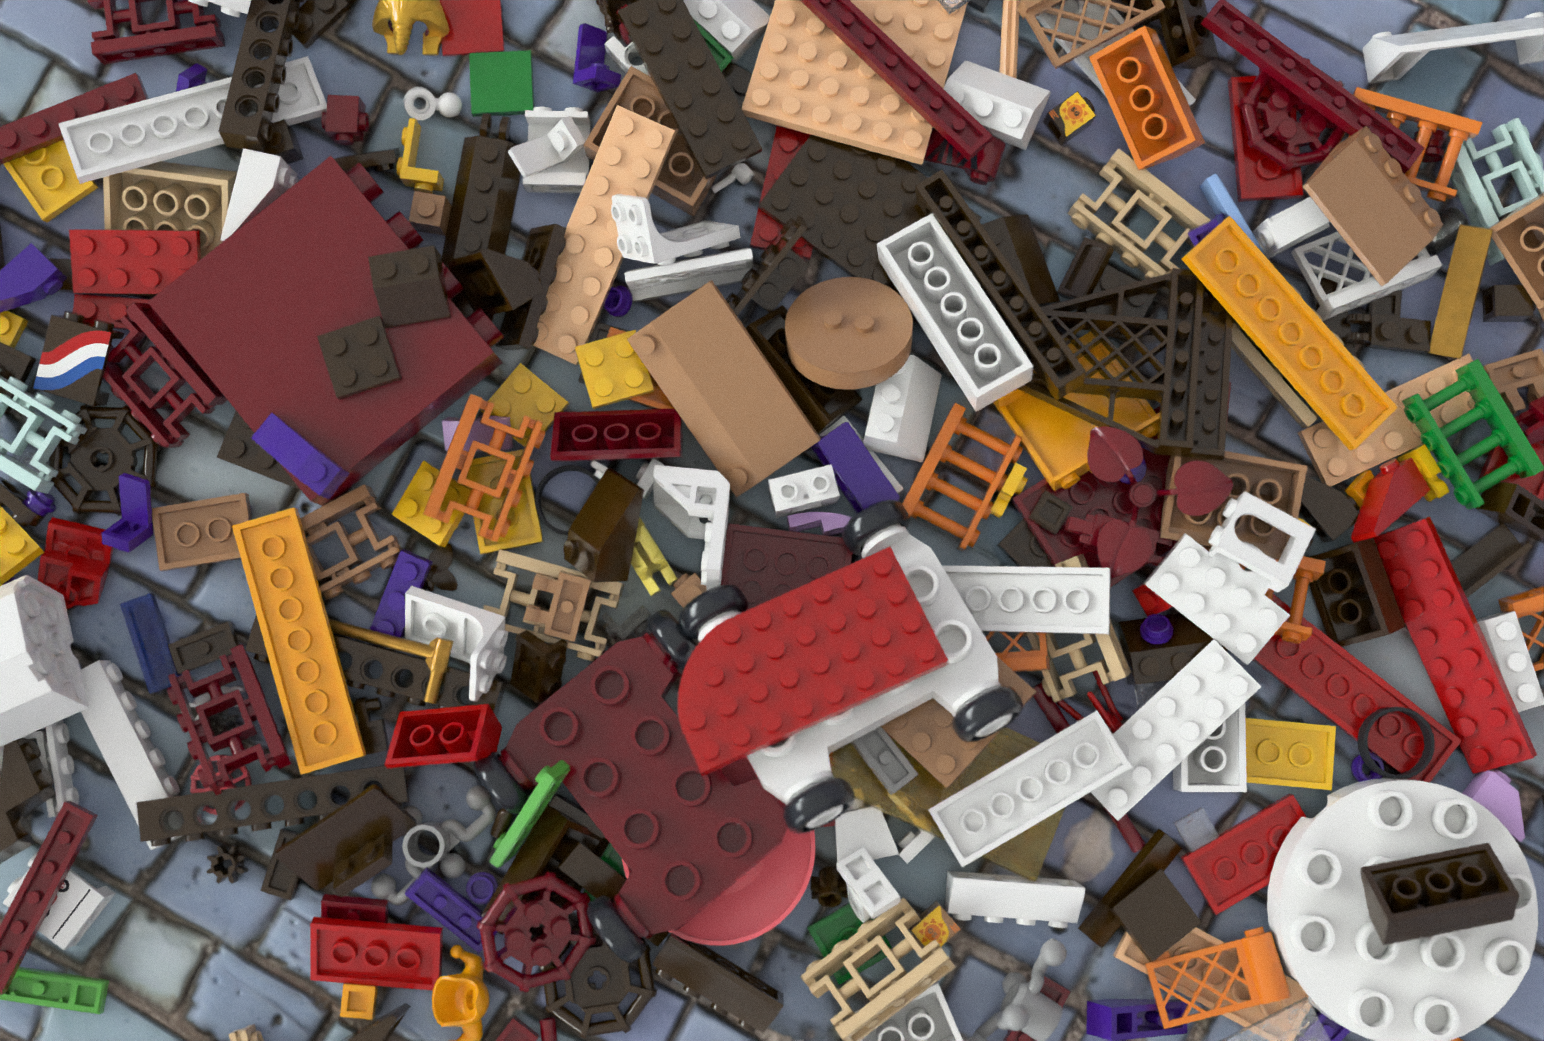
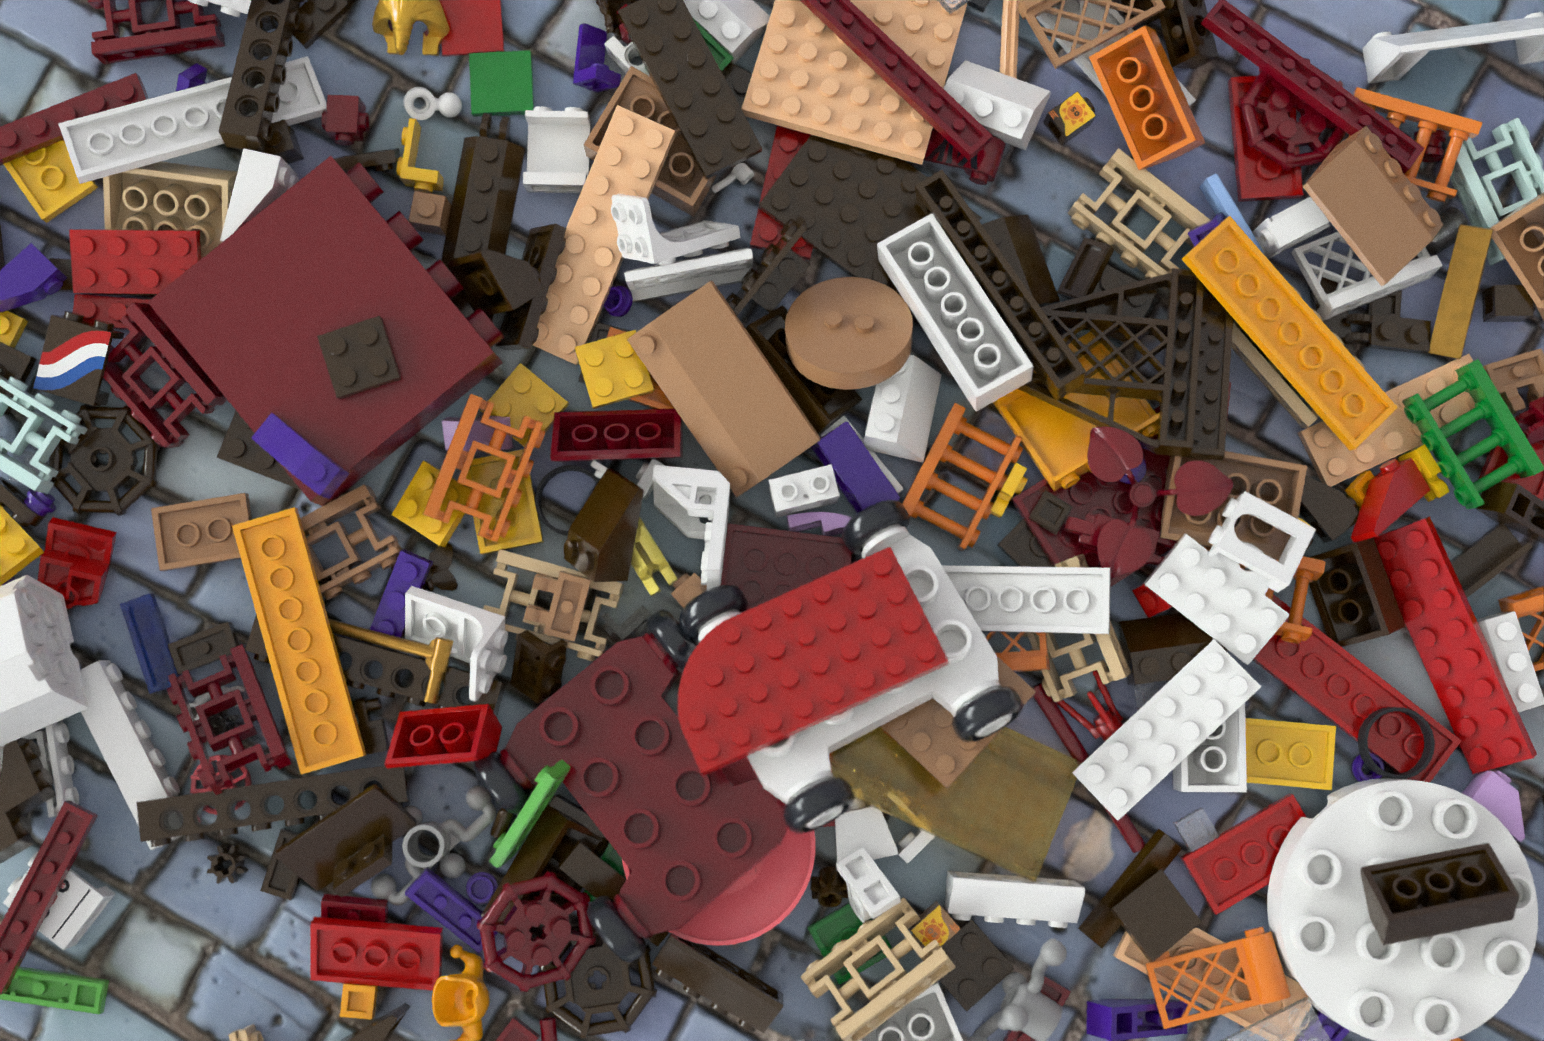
(136, 513): dark purple bracket -> none
(410, 286): dark brown slope -> none
(548, 150): white bracket -> none
(885, 759): light grey plate -> none
(977, 965): none -> dark brown plate
(1029, 788): white plate -> none
(1156, 629): dark purple plate -> none

